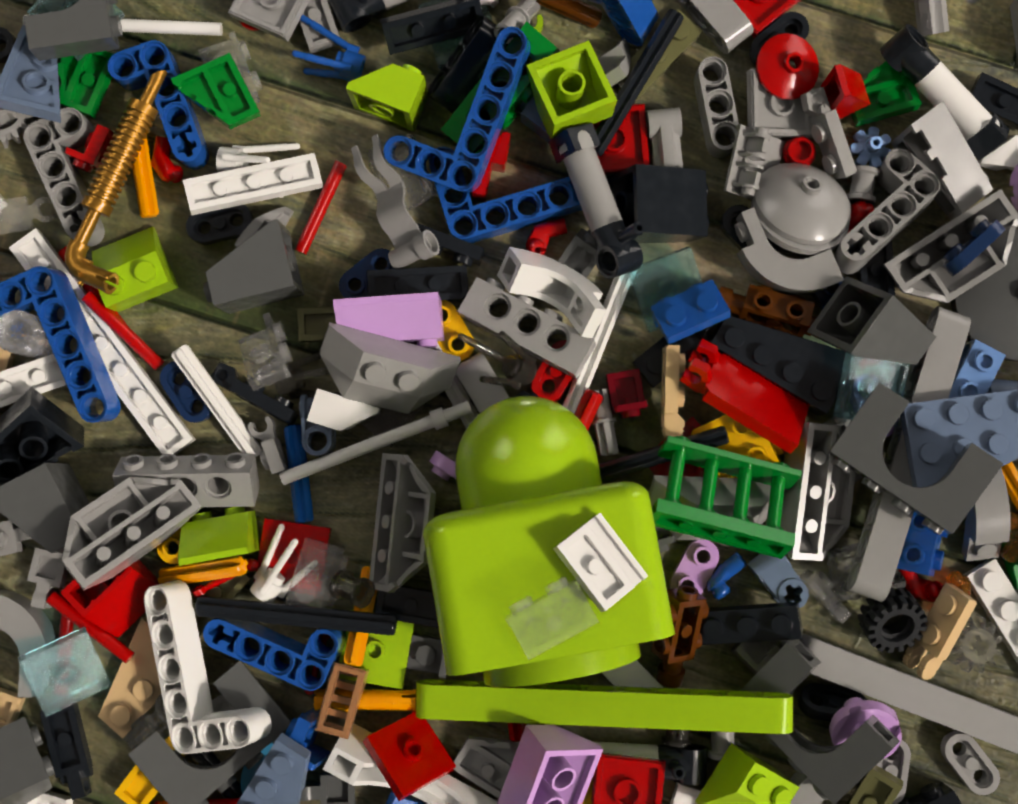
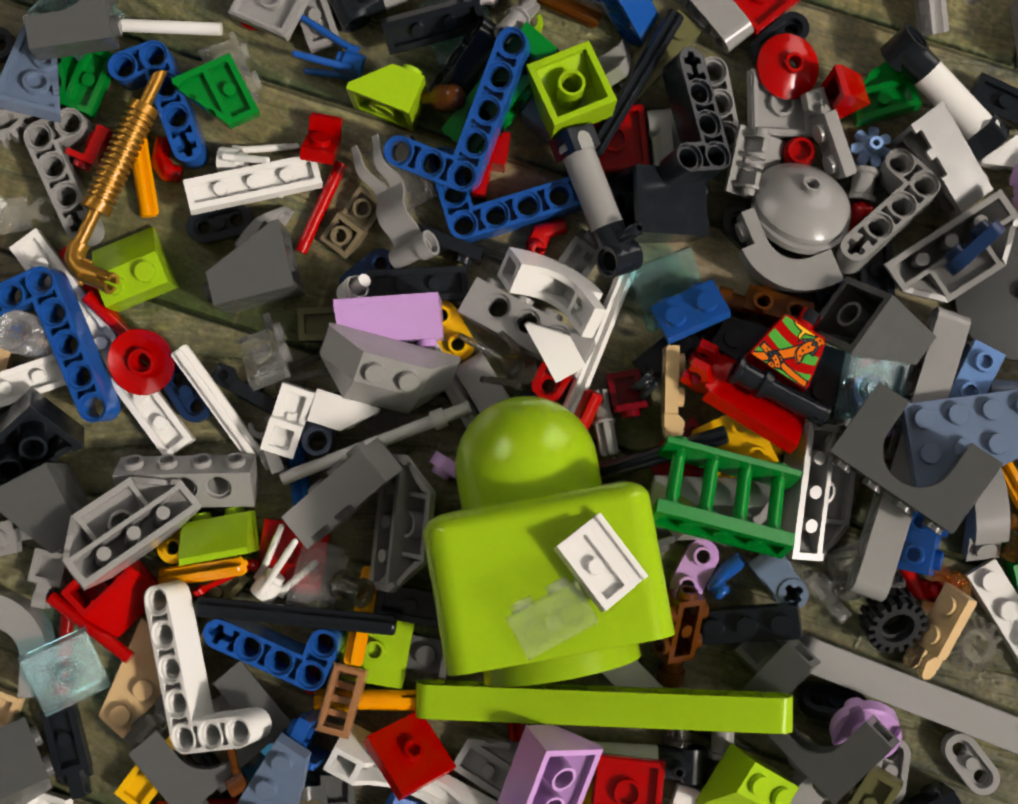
(129, 370): none -> red dish
(239, 781): none -> reddish brown hand
(287, 420): none -> white slope
(323, 139): none -> red bracket
(343, 492): none -> light grey wedge
(353, 223): none -> dark tan slope
(354, 287): none -> white cylinder
(445, 97): none -> reddish brown cylinder
(556, 350): none -> white slope
(646, 384): none -> black bush
(697, 121): none -> black beam
(765, 385): none -> black pin
(790, 349): none -> torso

